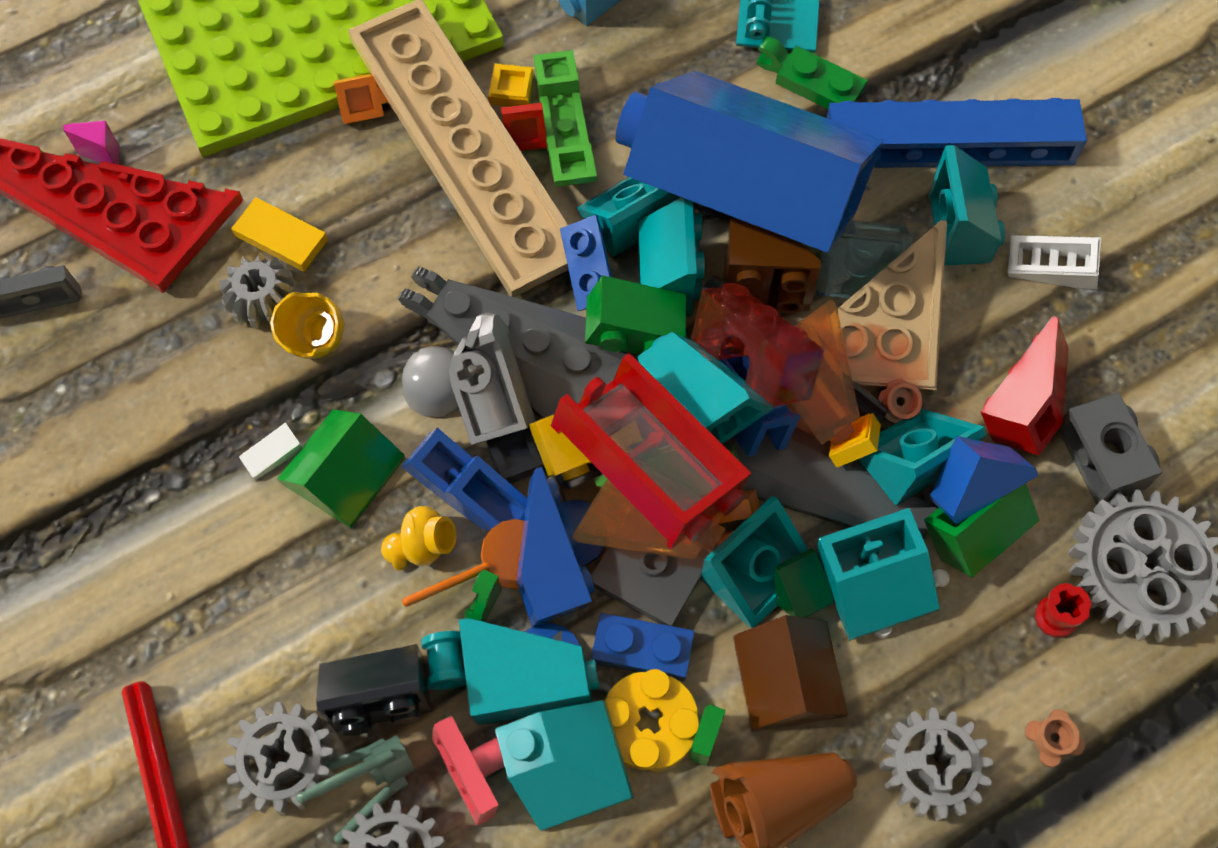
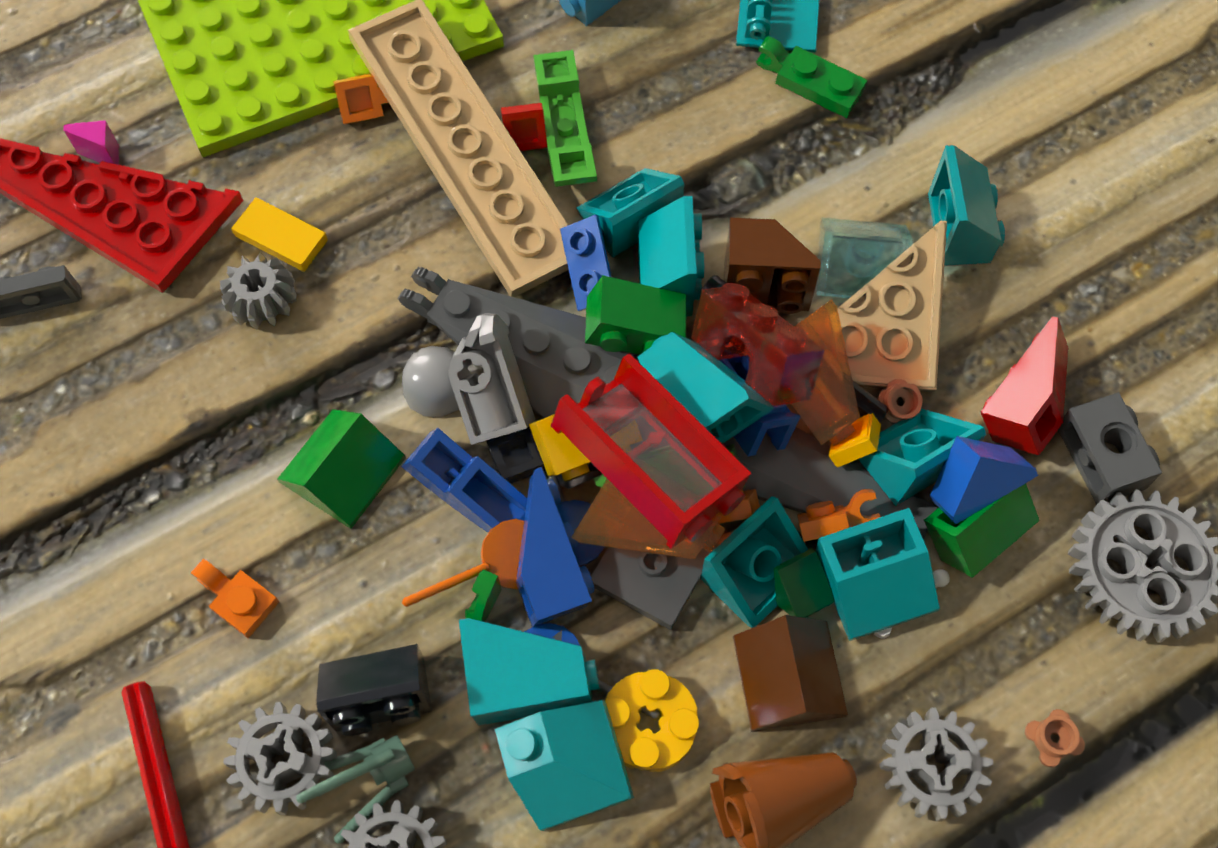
(238, 601): none -> orange plate
(271, 452): white piece -> none
(307, 325): yellow hair -> none
(421, 539): yellow animal -> none
(444, 660): teal bush -> none
(469, 768): coral tile -> none
(511, 85): yellow tile -> none
(642, 646): blue plate -> none
(706, 734): green tile -> none
(748, 156): blue brick -> none
(825, 518): none -> orange plate
(989, 131): blue brick -> none
(1065, 596): red bush -> none
(1071, 247): white slope -> none

